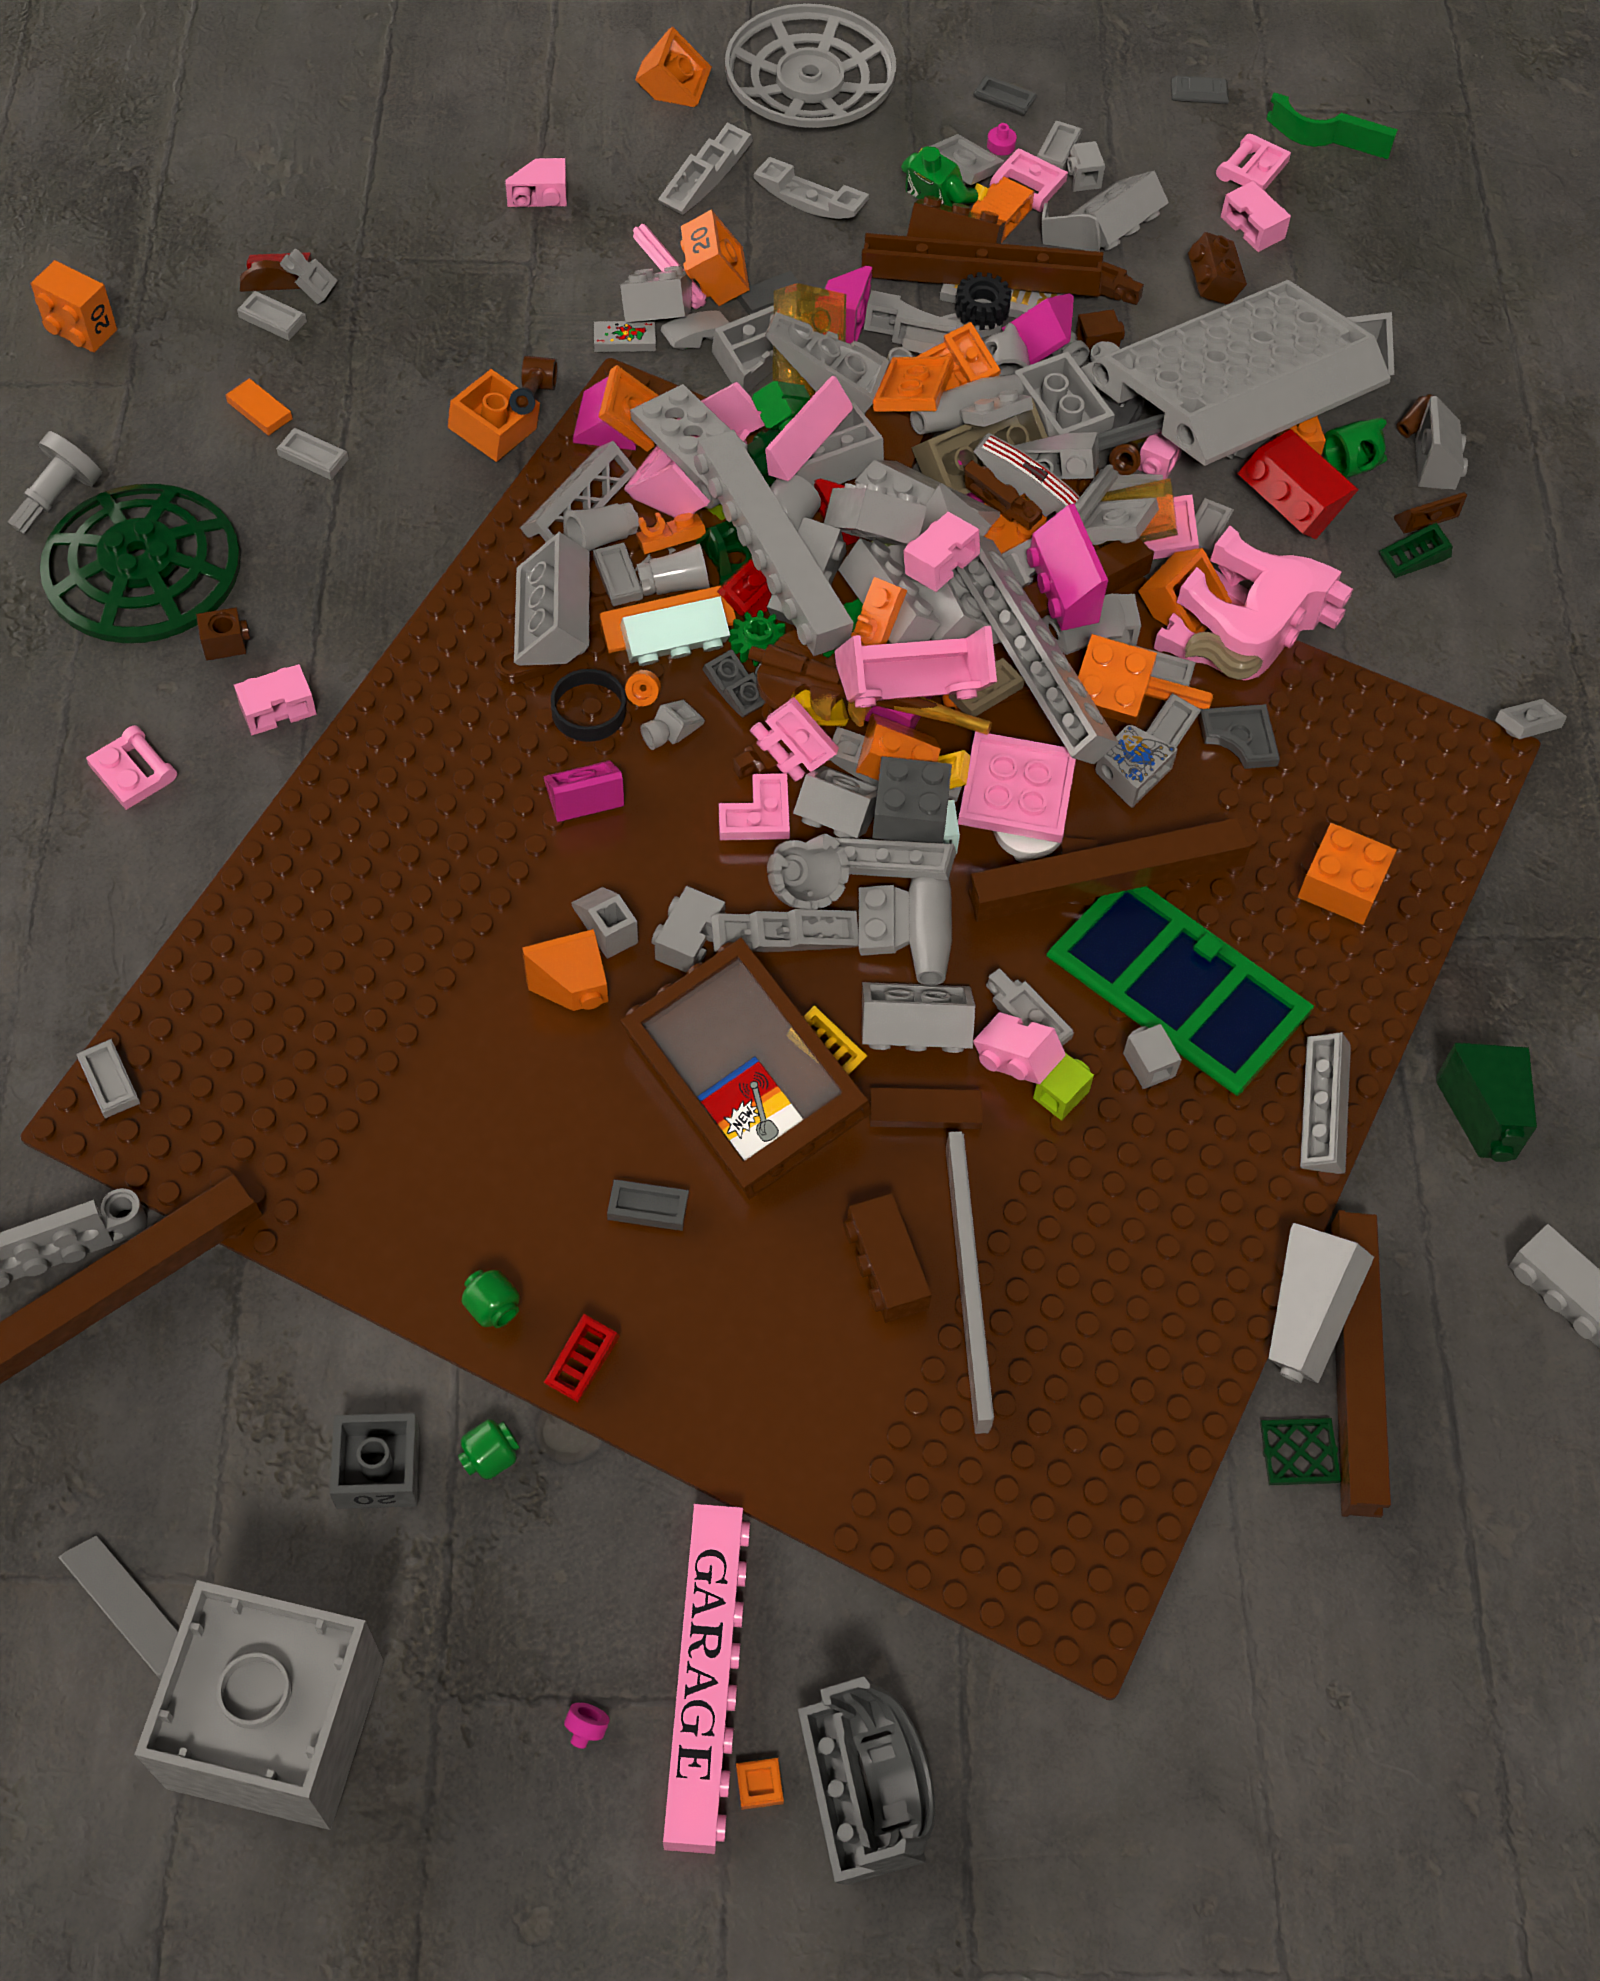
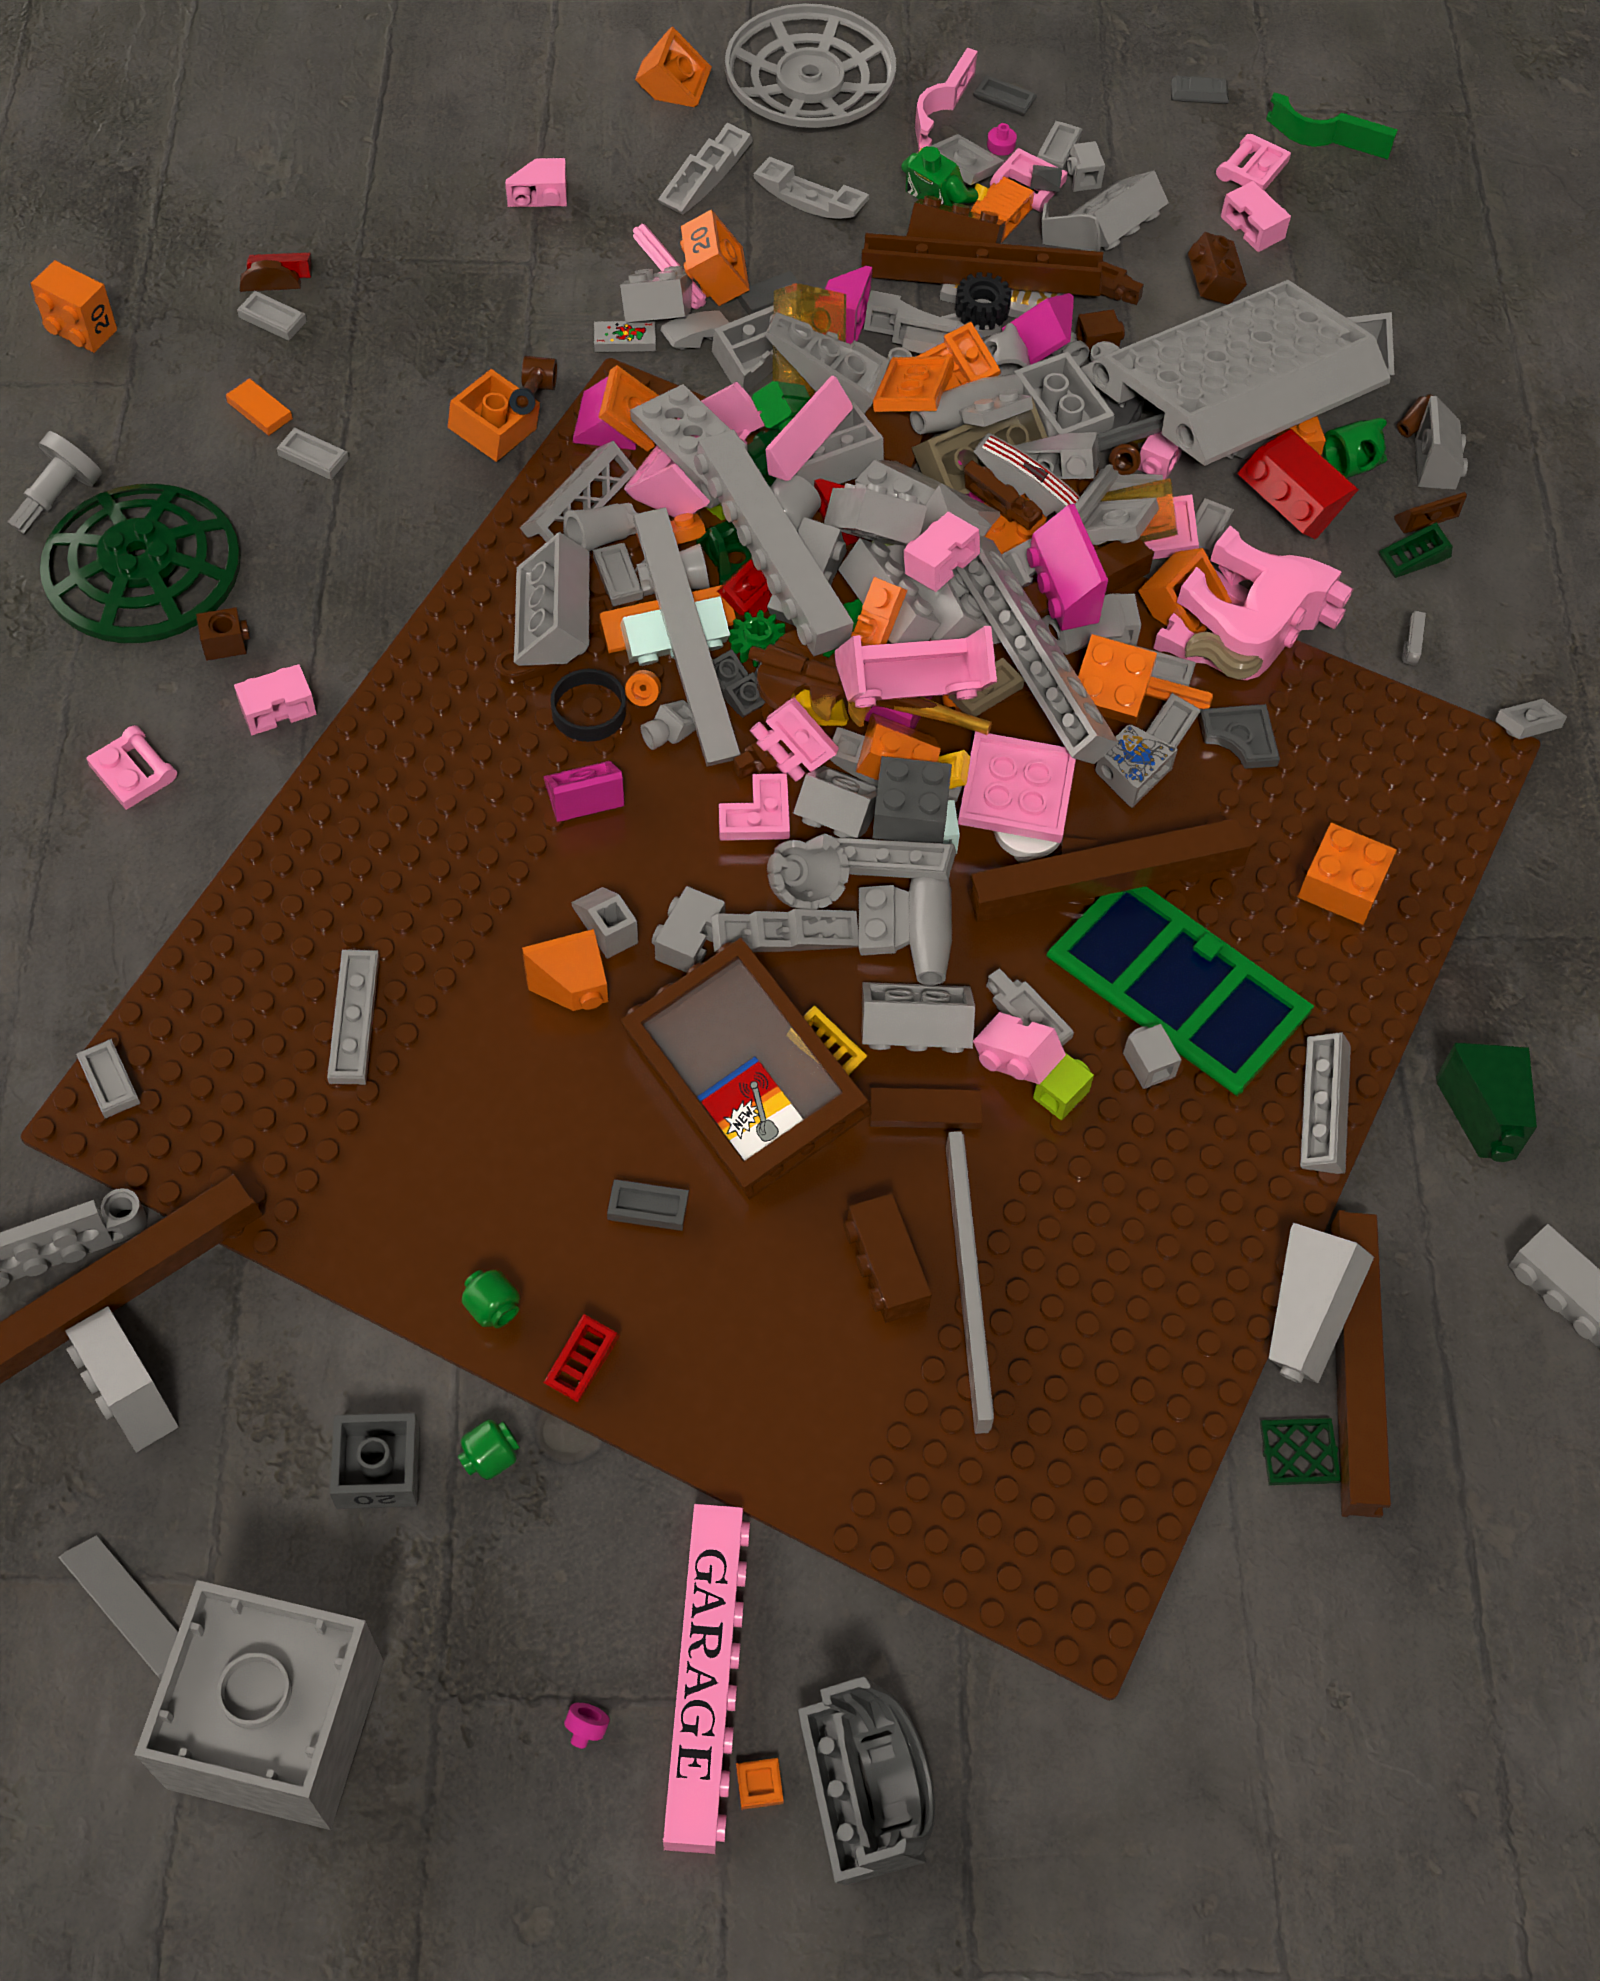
(120, 1378): none -> light grey wedge
(313, 276): light grey plate -> none
(353, 1017): none -> light grey tile
(686, 637): none -> light grey tile
(943, 96): none -> bright pink piece
(1046, 178): none -> dark grey slope
(1413, 648): none -> light grey tile

